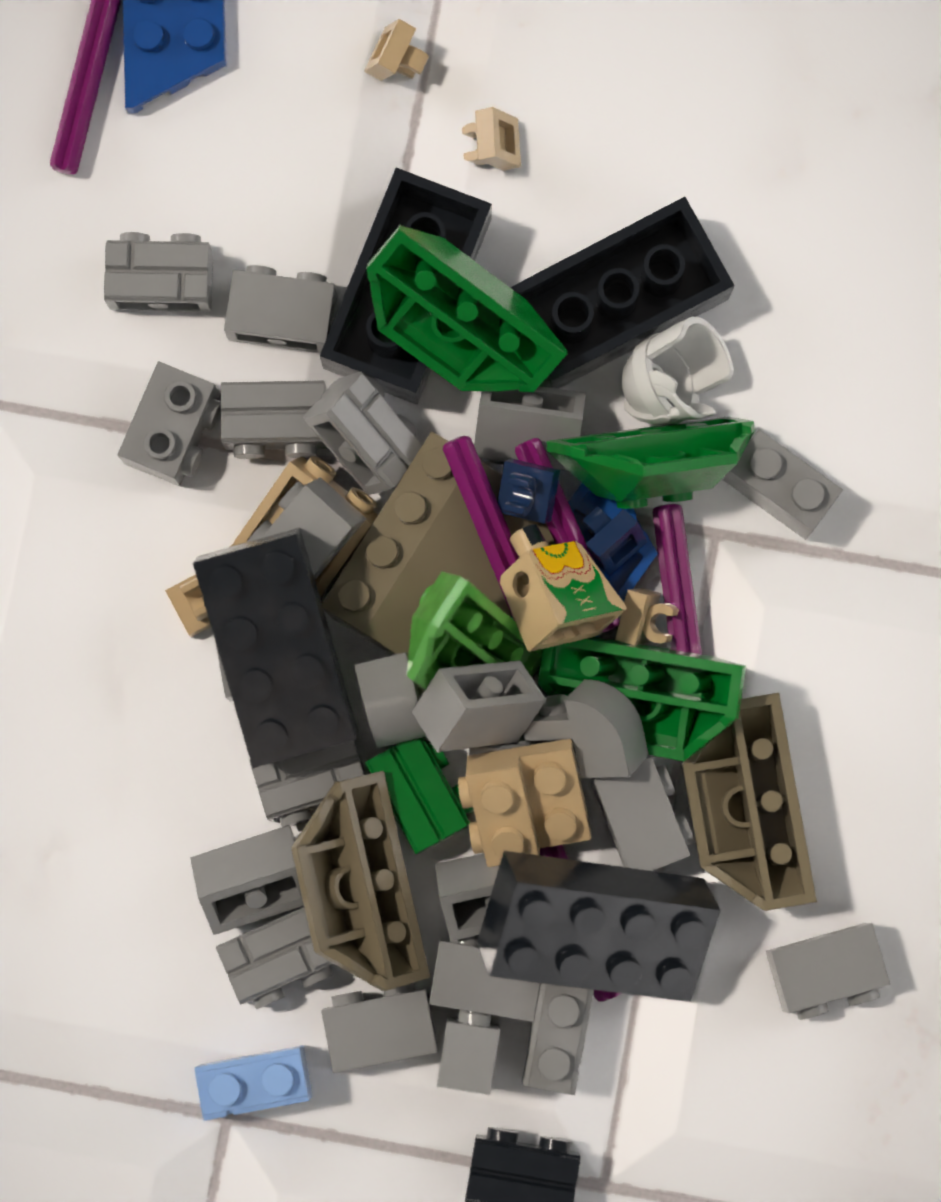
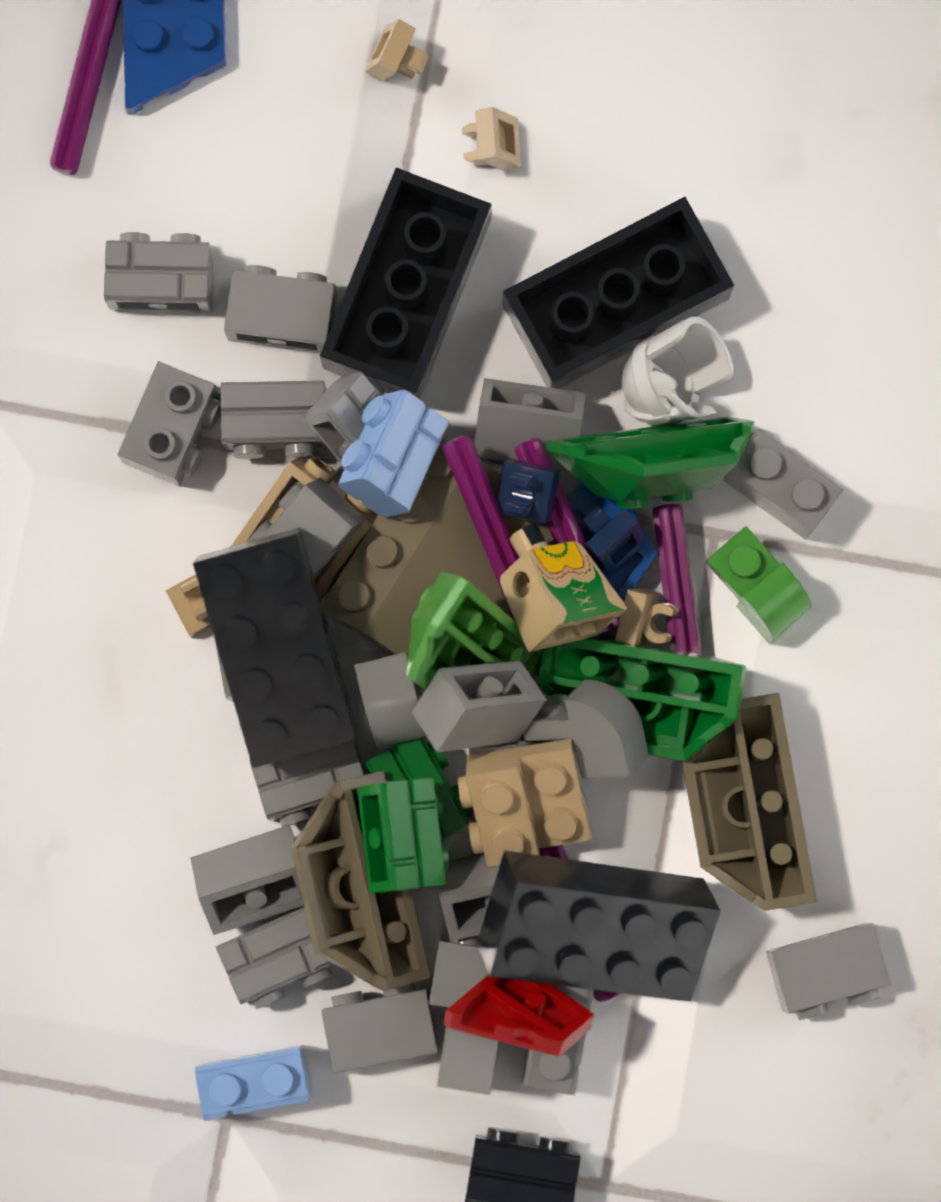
(392, 453): none -> light blue brick
(402, 835): none -> green brick
(459, 316): green wedge -> none
(520, 1015): none -> red wing
(642, 817): light grey brick -> none
(765, 588): none -> bright green brick

